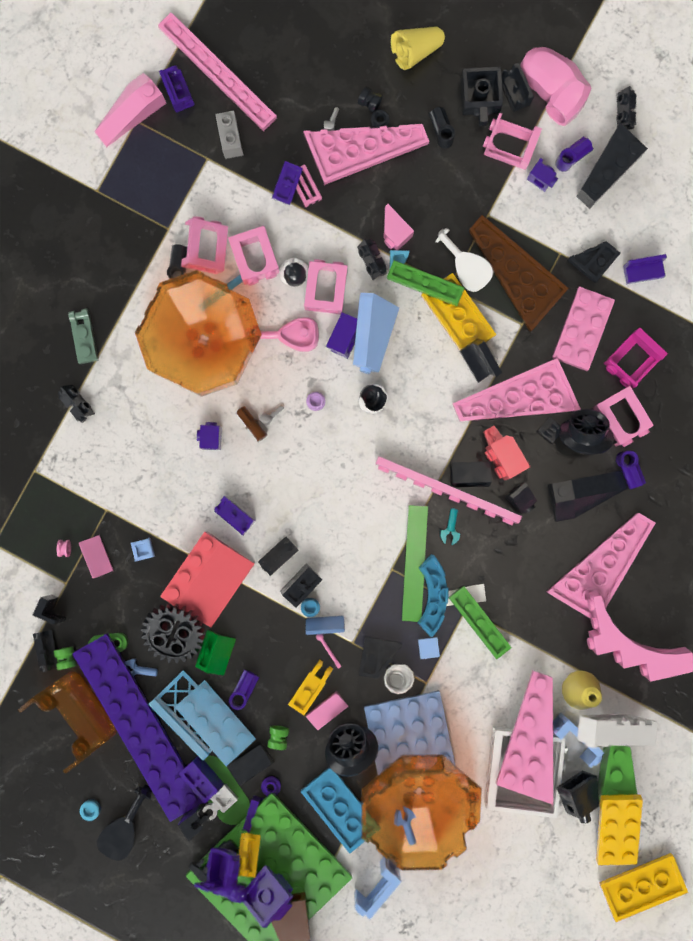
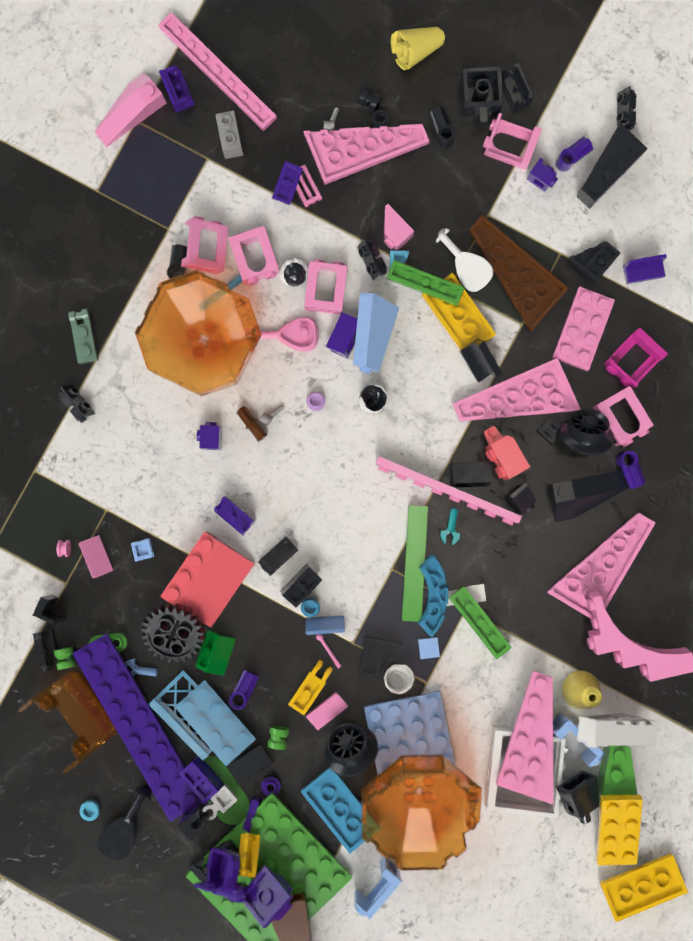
(398, 820): medium blue bar -> none
(557, 83): bright pink piece -> none

